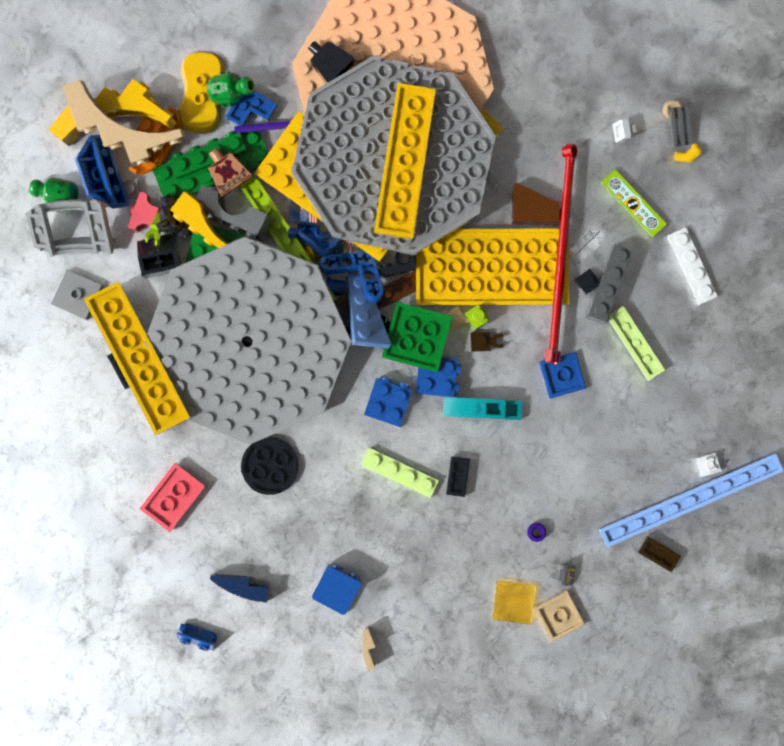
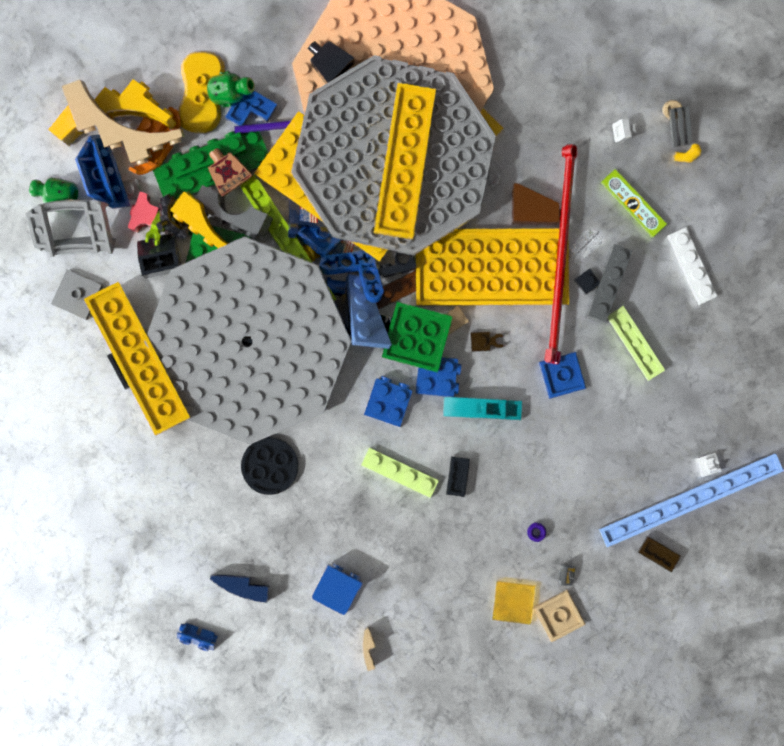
(172, 497): coral plate -> none
(477, 317): lime brick -> none

